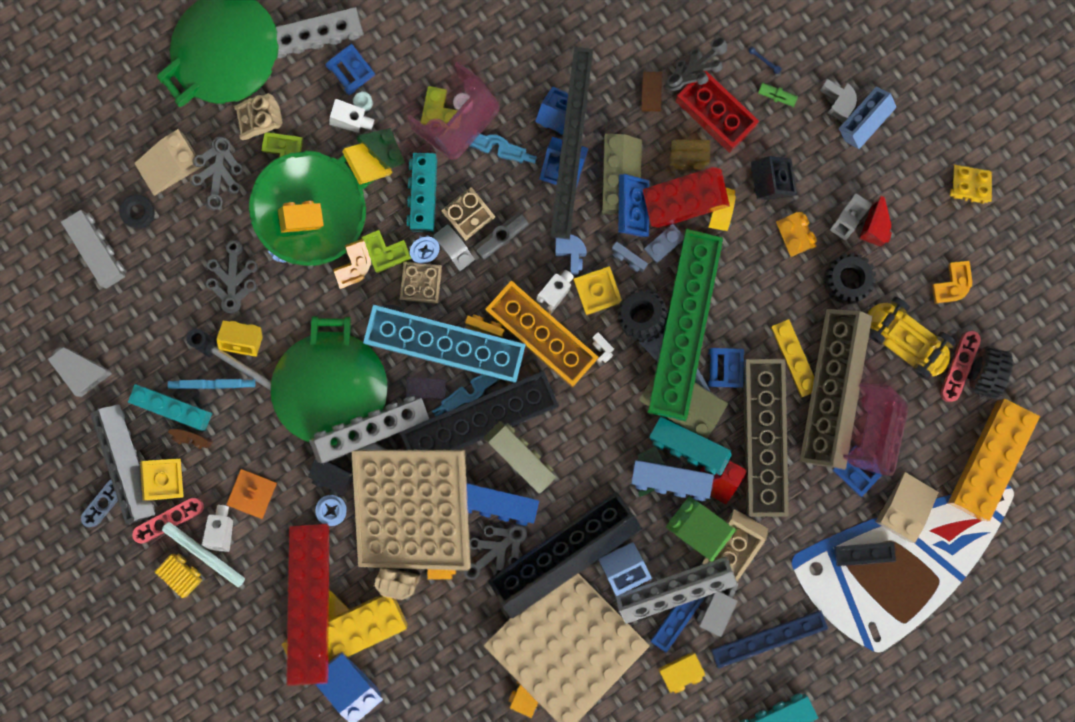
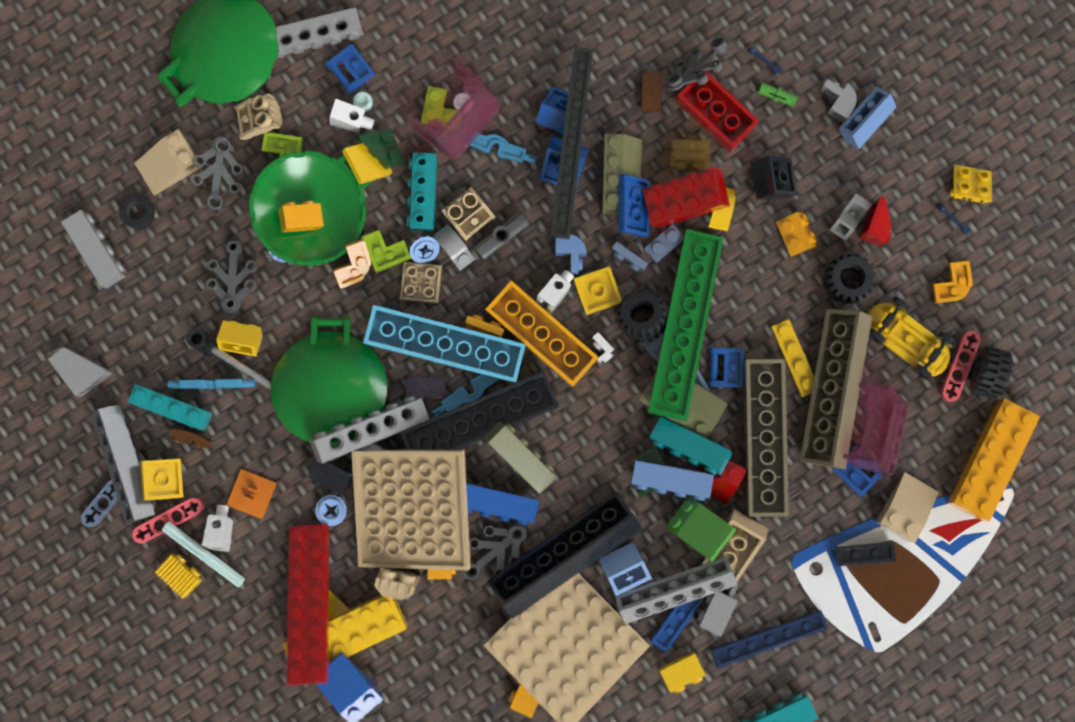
(965, 229): none -> dark blue hinge

